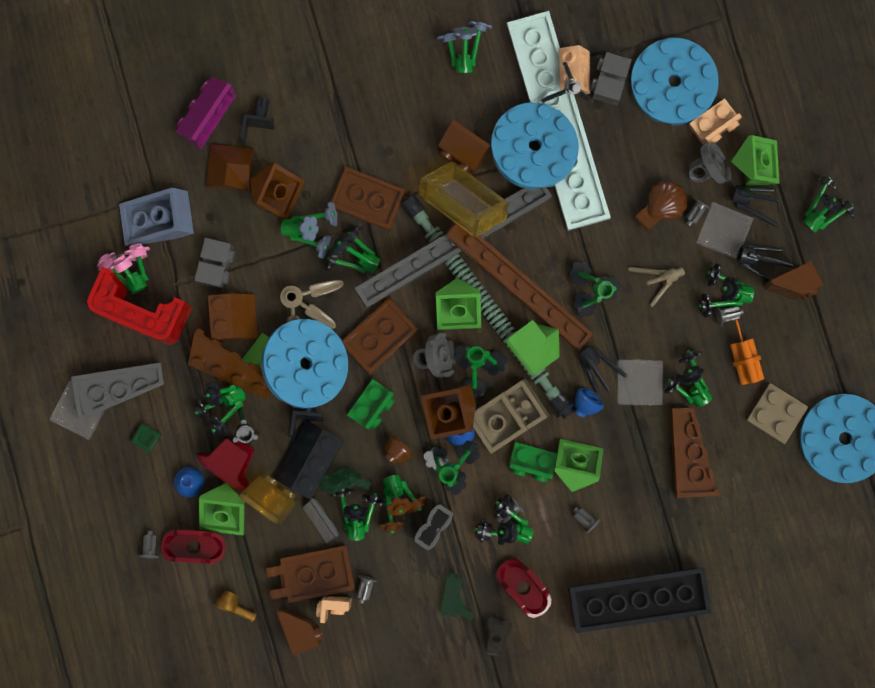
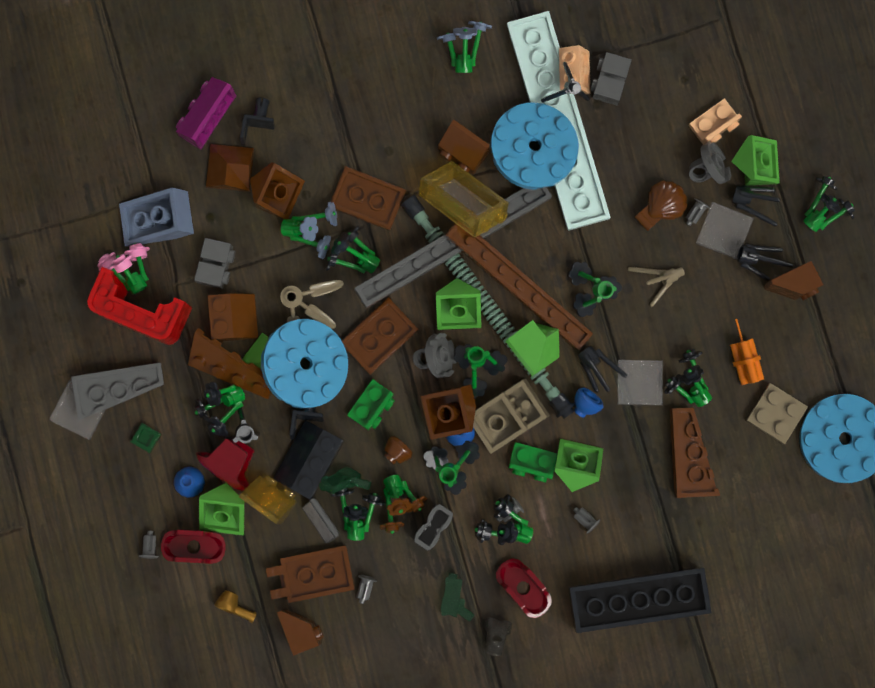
(337, 605): light nougat bracket -> none
(679, 59): dark azure plate -> none
(727, 314): dark grey piece -> none
(731, 290): black plant -> none

